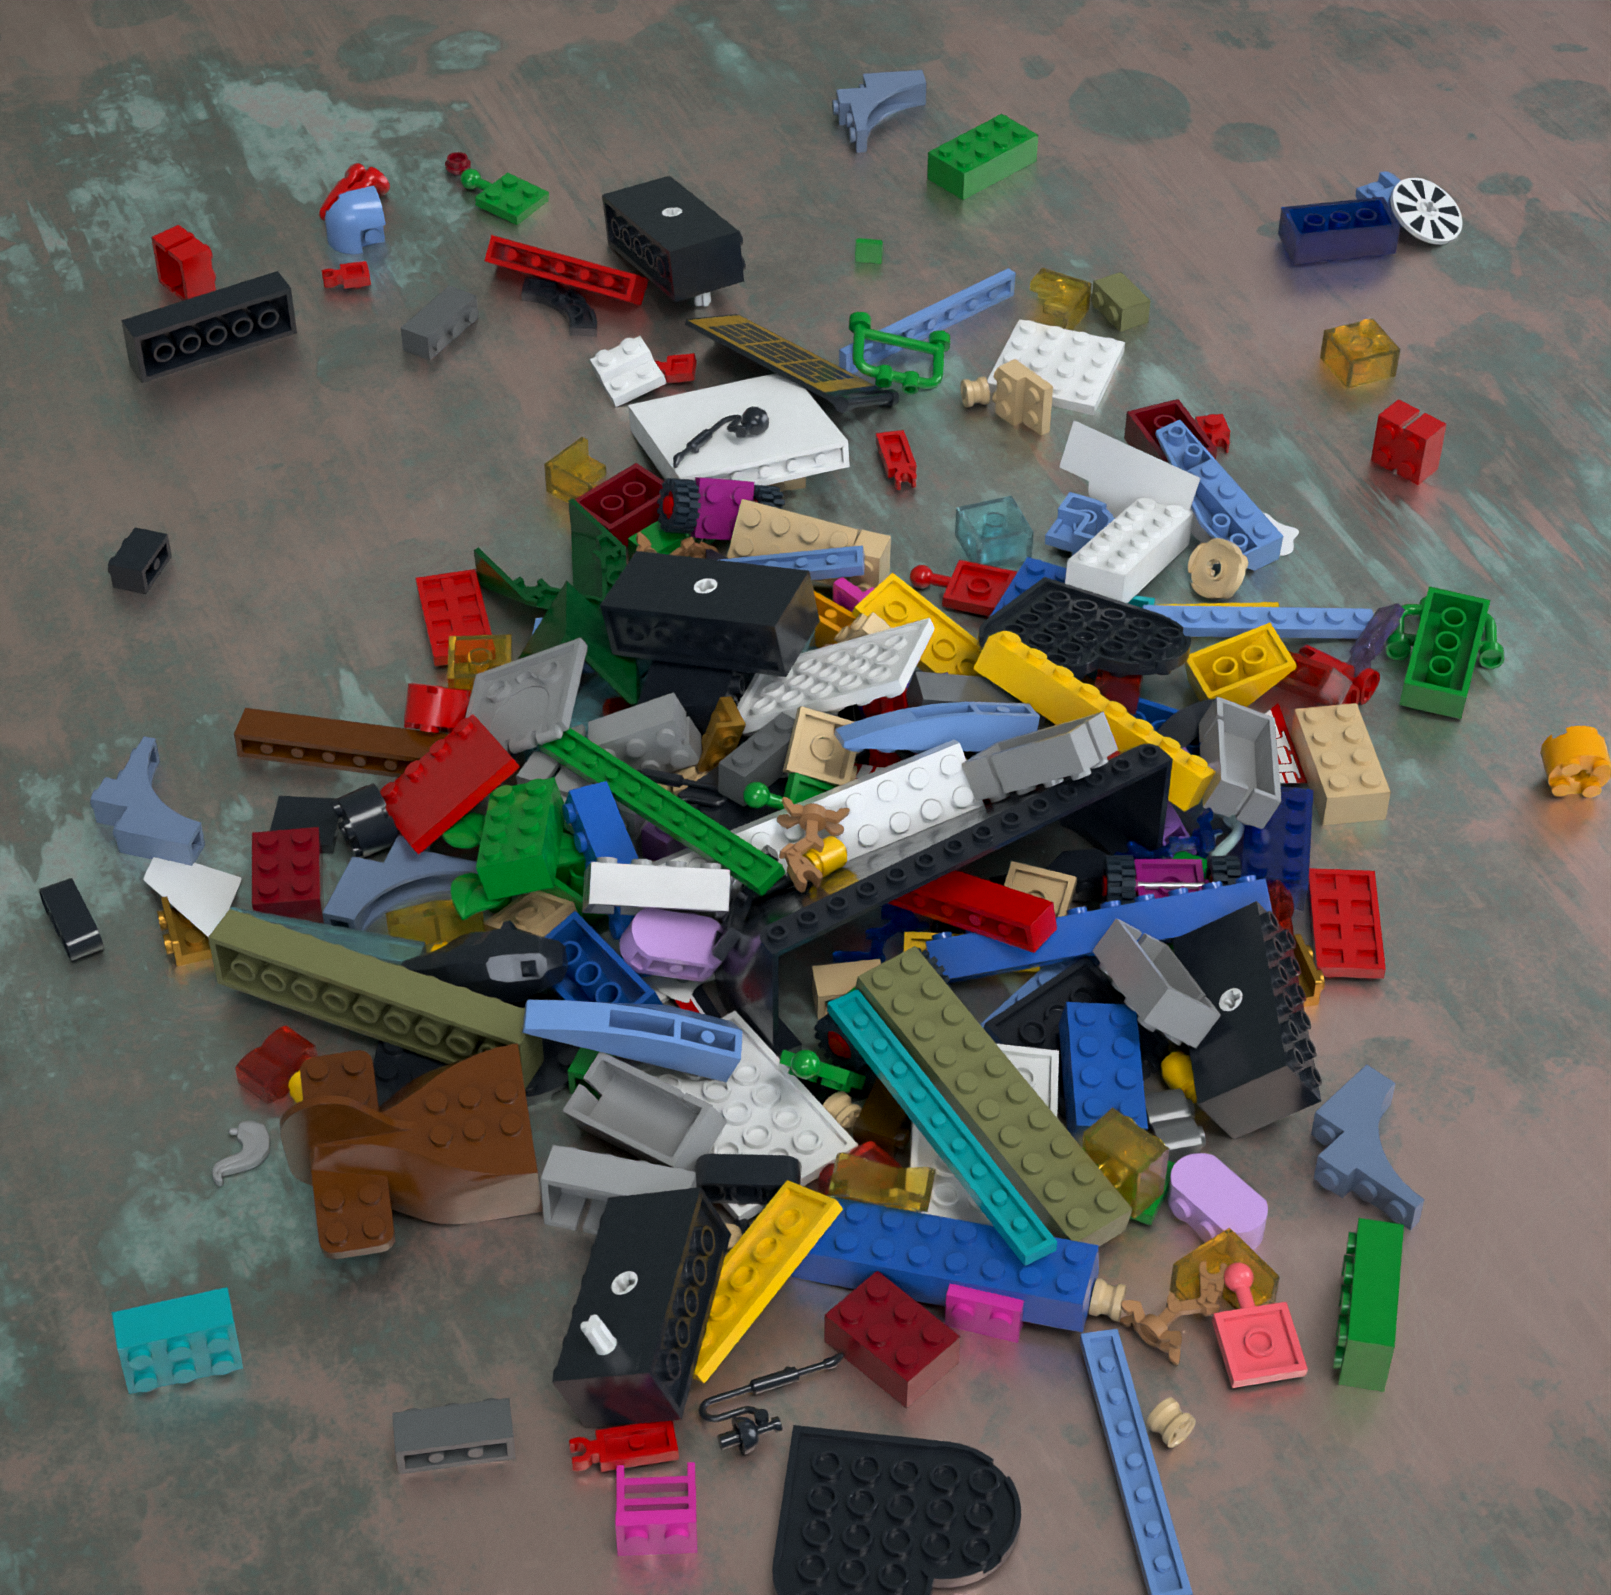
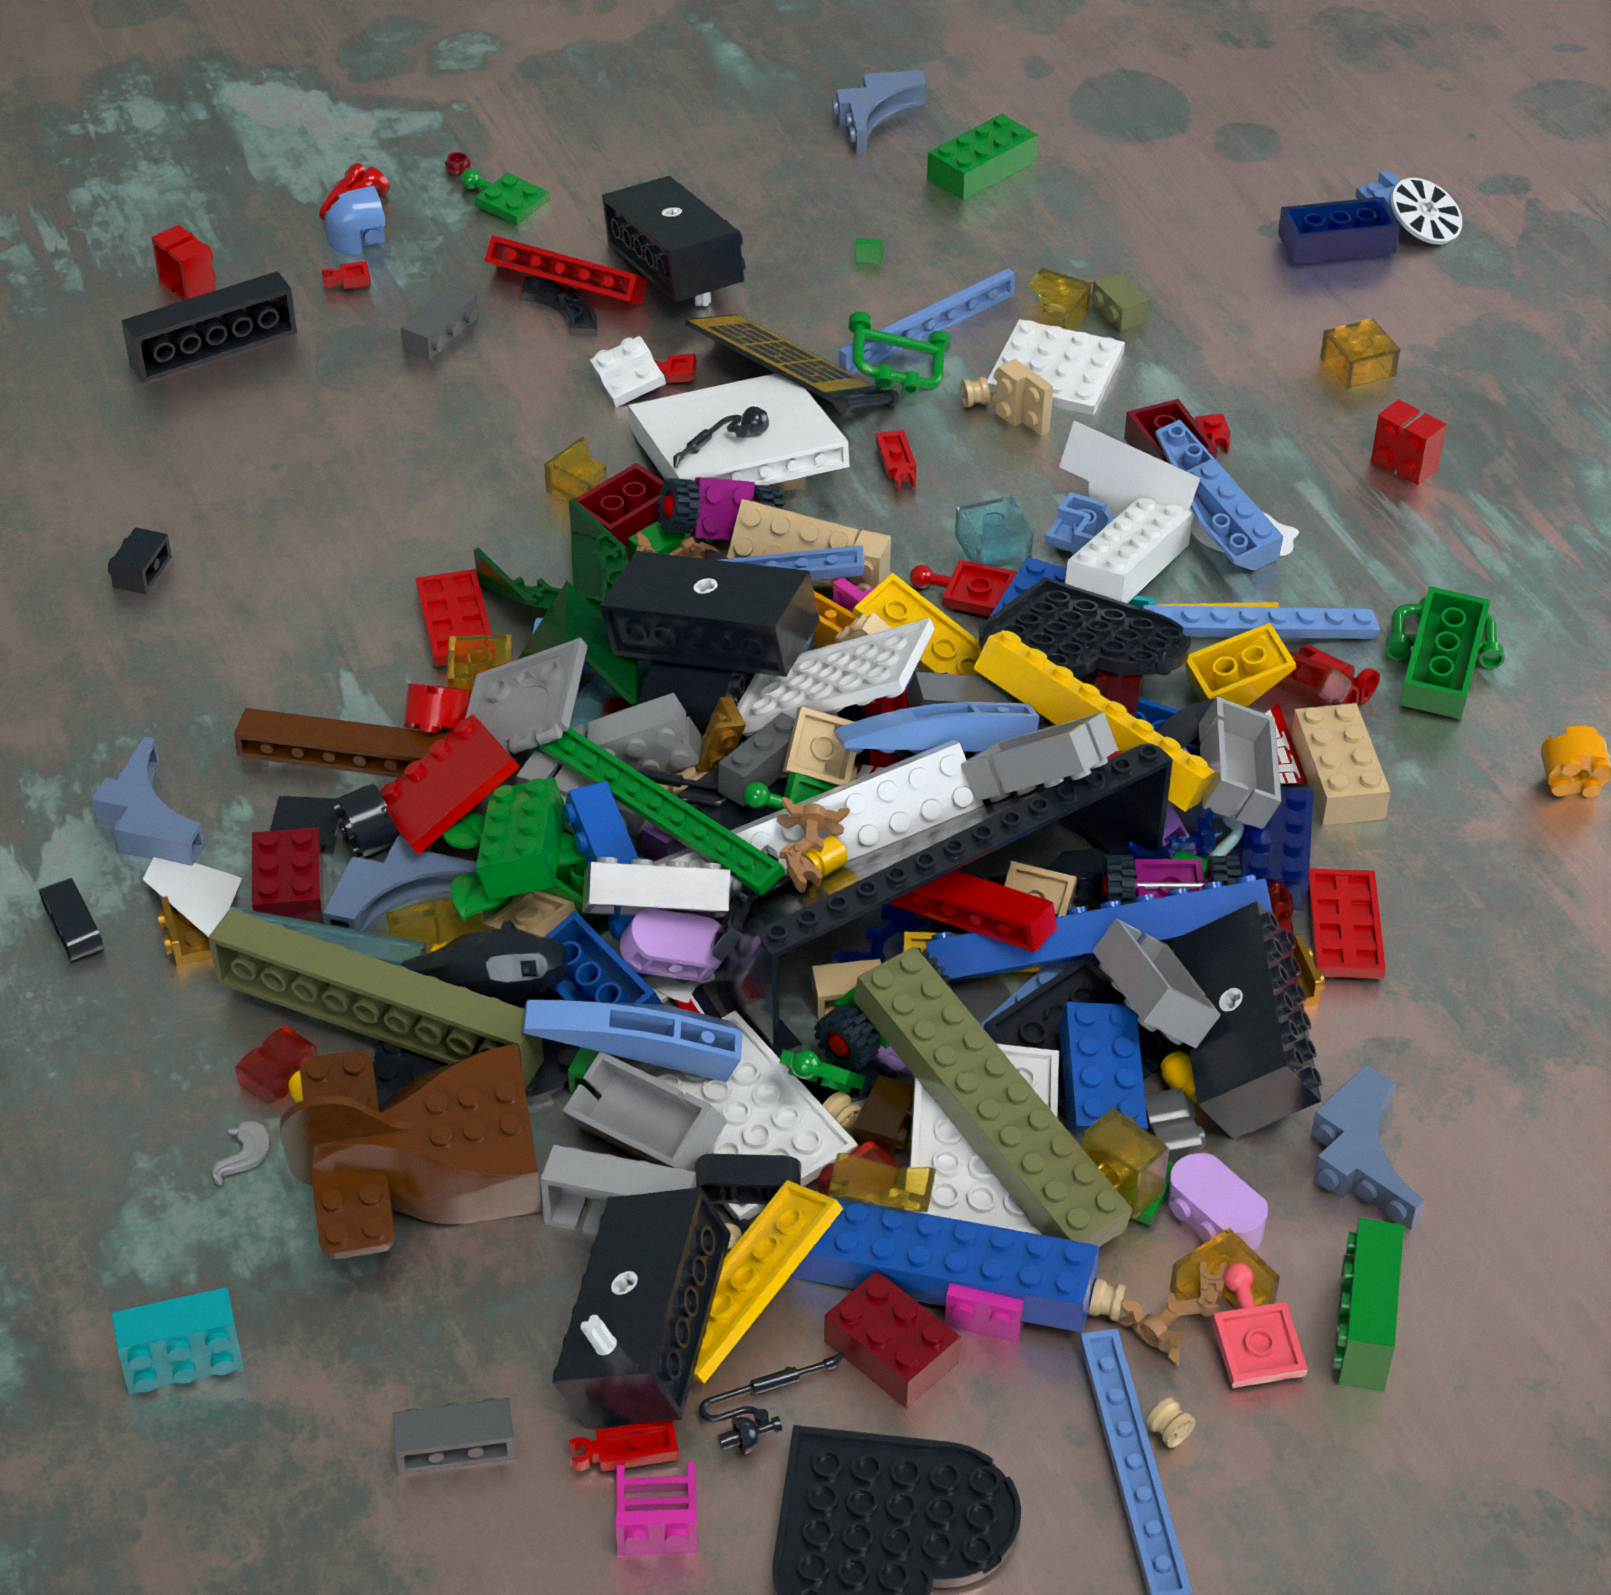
(942, 1128): teal plate -> none
(1232, 568): tan plate -> none
(1374, 635): clear purple hinge -> none

